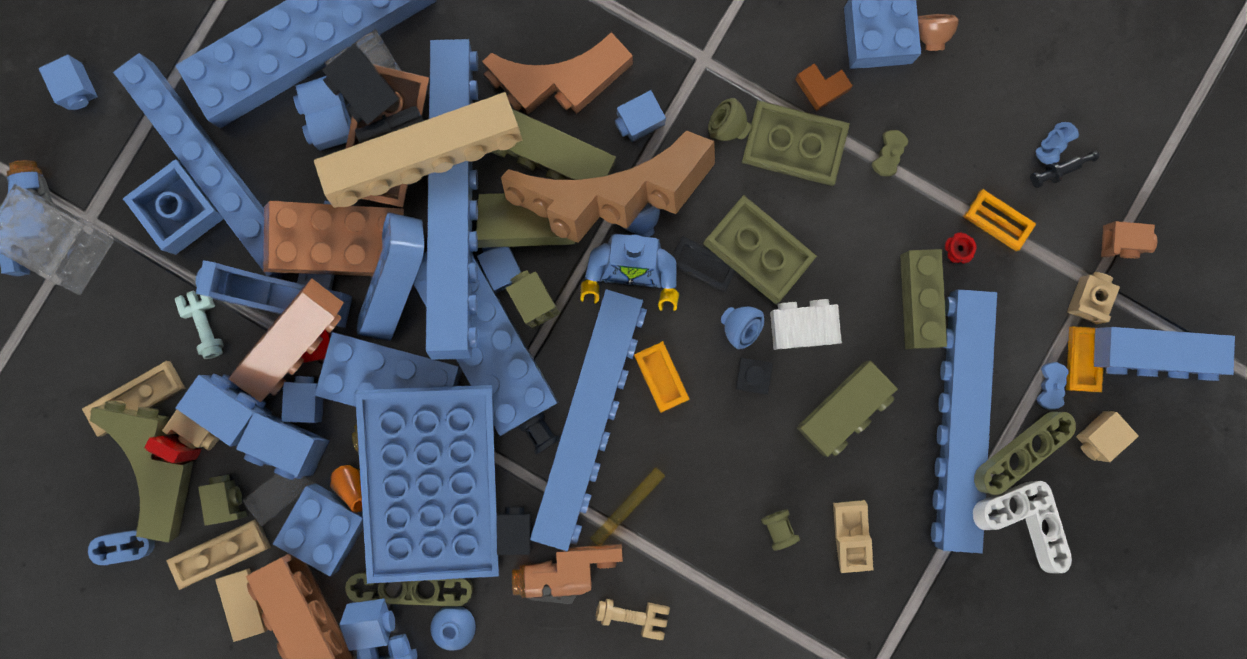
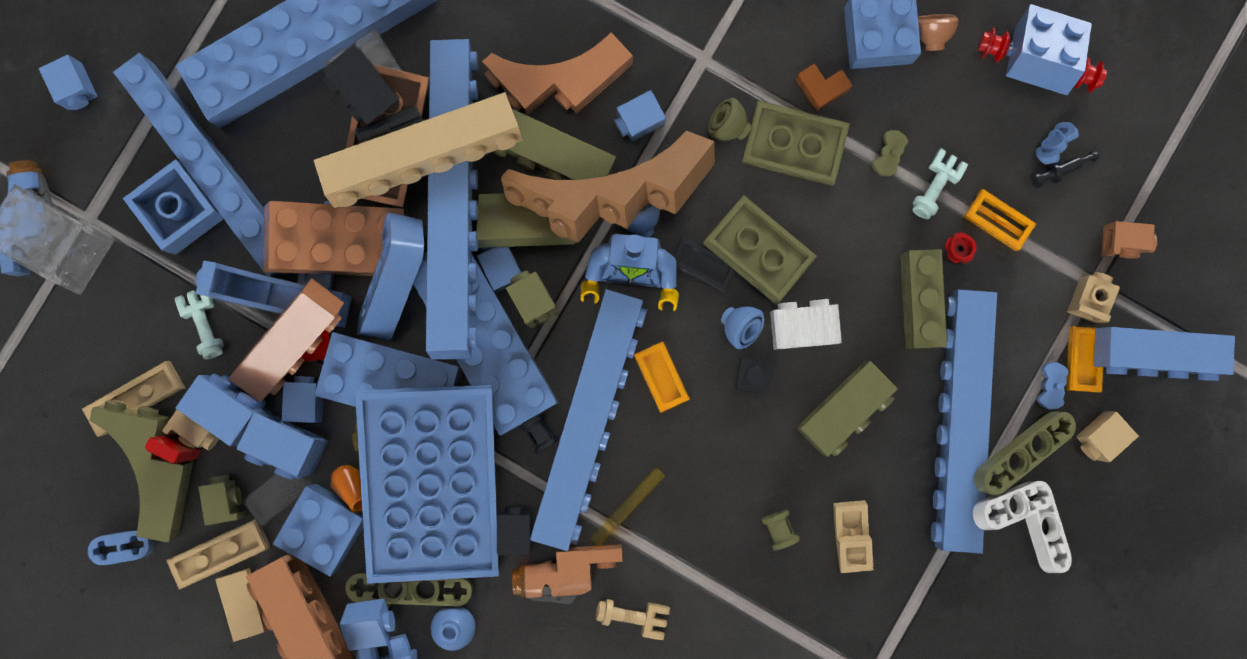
(324, 114): medium blue brick -> none
(926, 206): none -> light aqua hinge
(1046, 51): none -> medium blue brick

